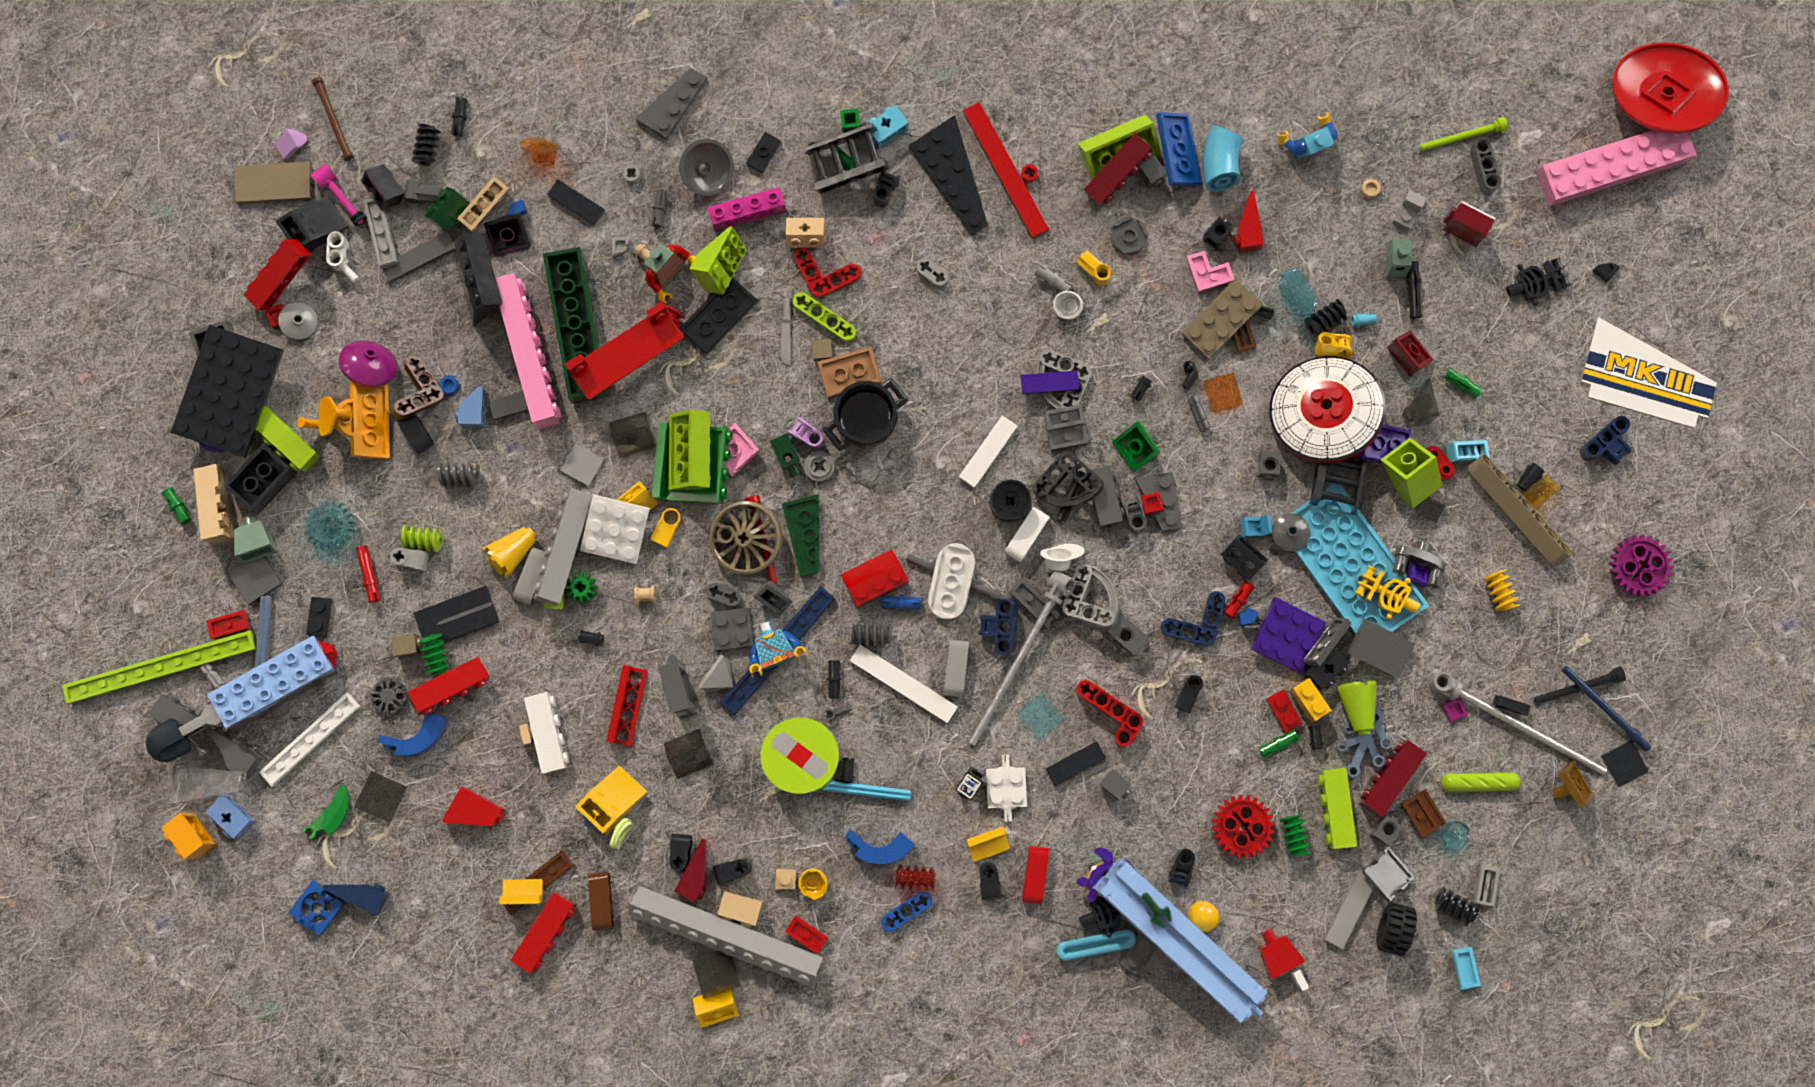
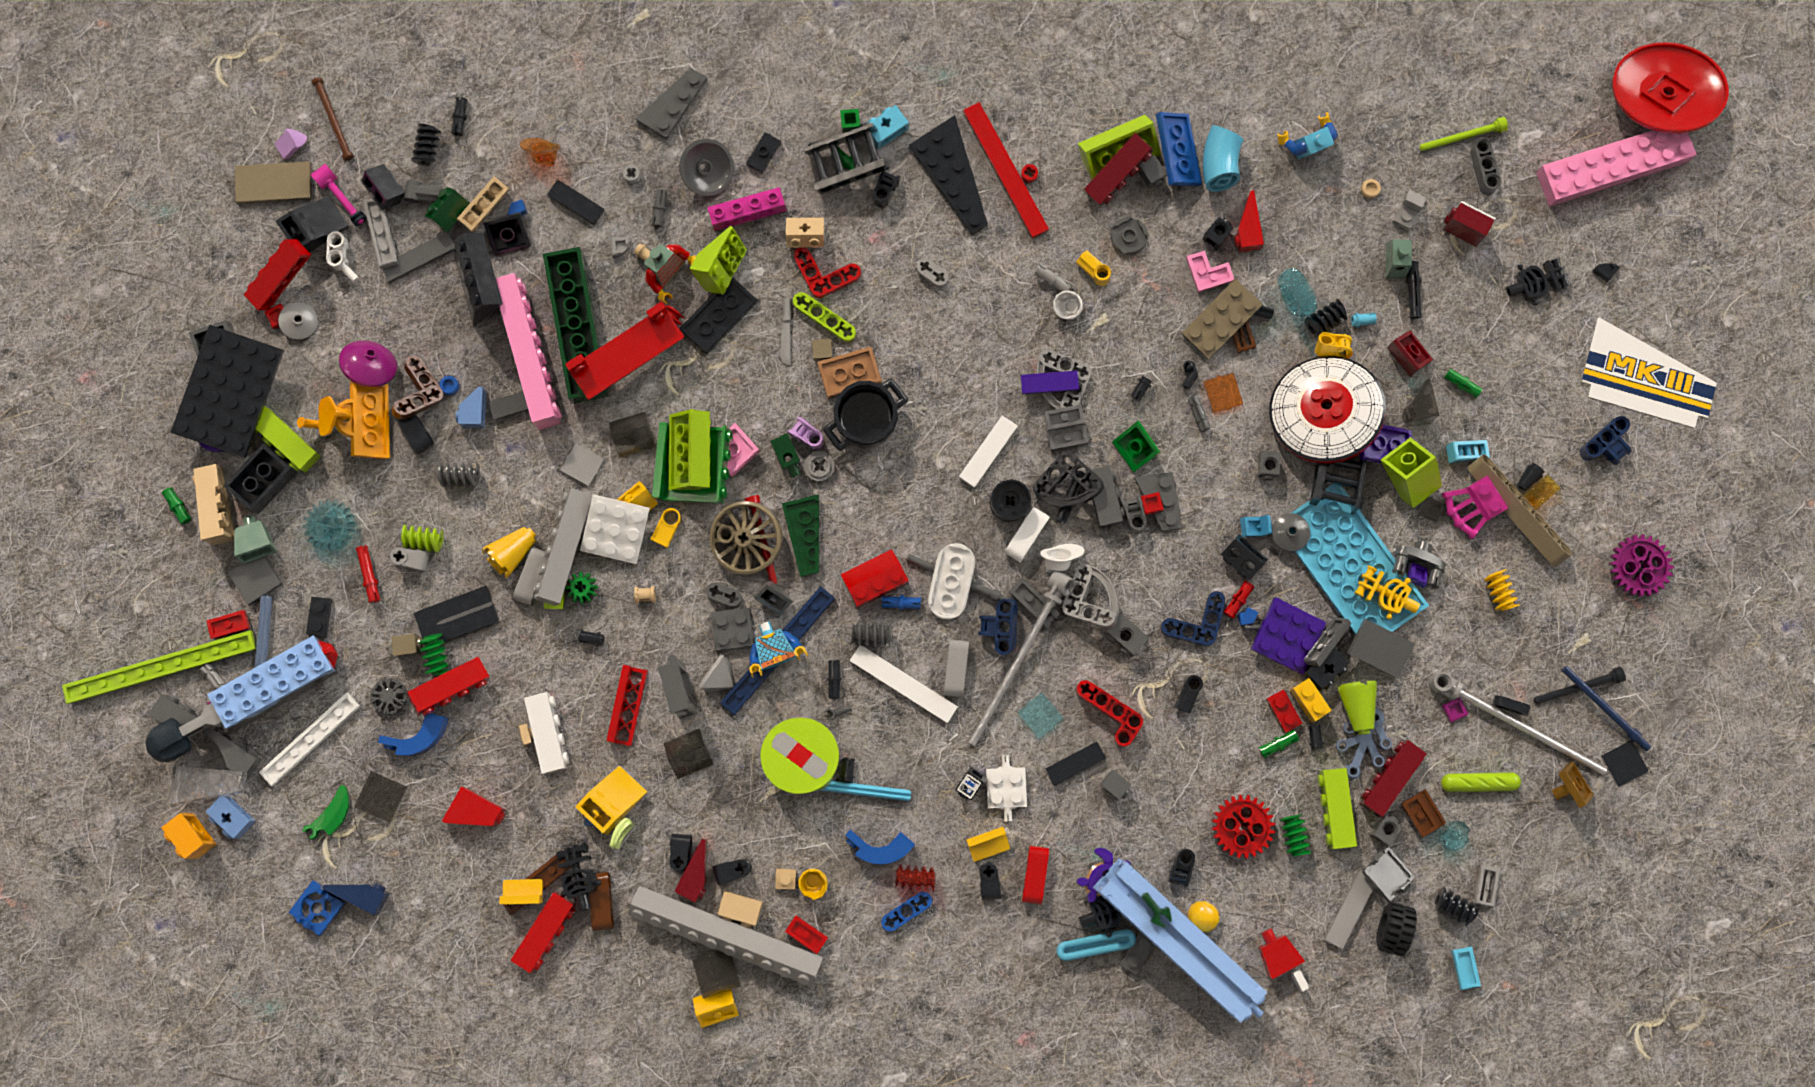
(573, 858): none -> black torso
(1442, 462): red plate -> none
(1486, 499): none -> dark pink plate

